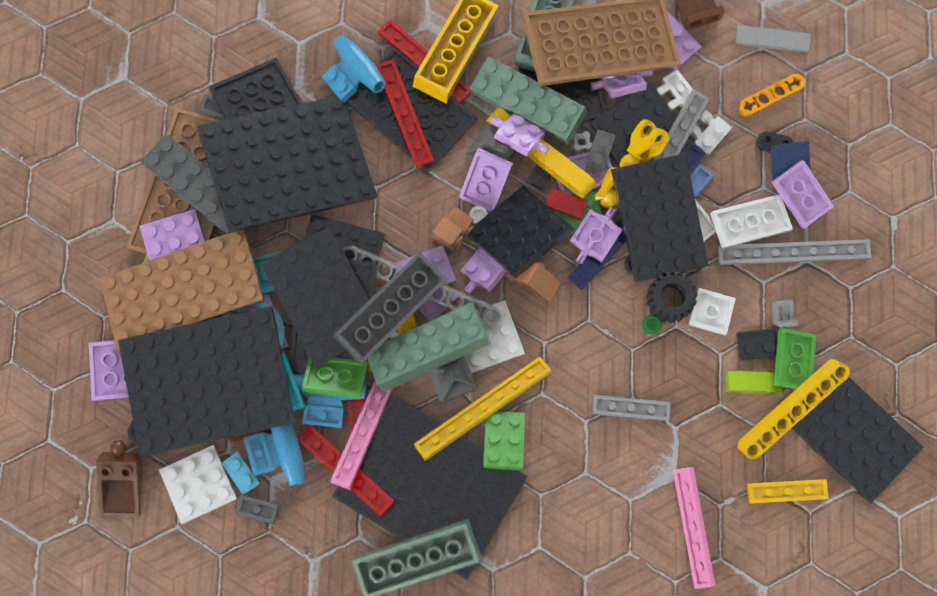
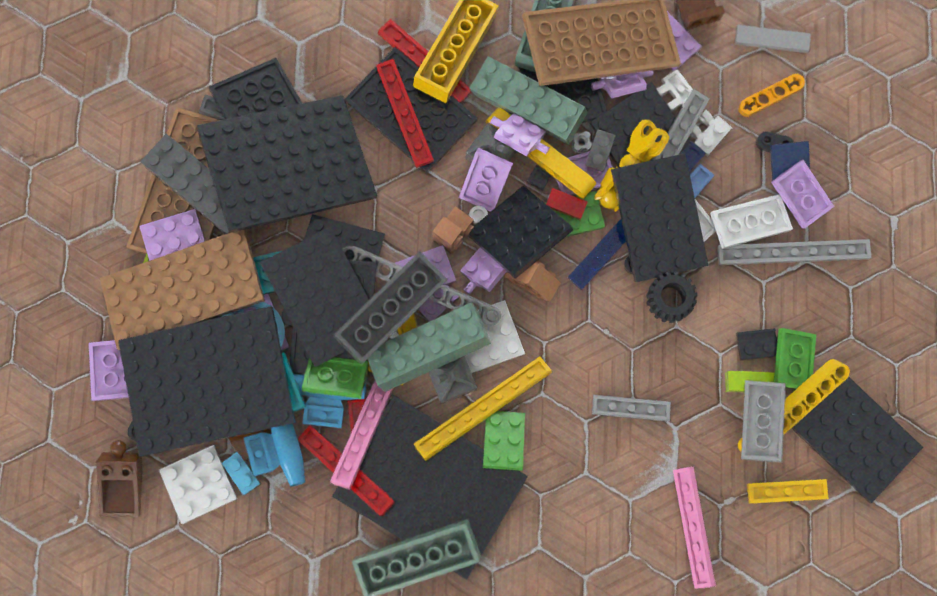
(257, 509): dark grey plate -> none
(355, 68): dark azure plate -> none
(596, 235): lavender plate -> none
(651, 325): green plate -> none
(712, 311): white plate -> none
(763, 421): none -> light grey tile
(783, 314): light grey bracket -> none

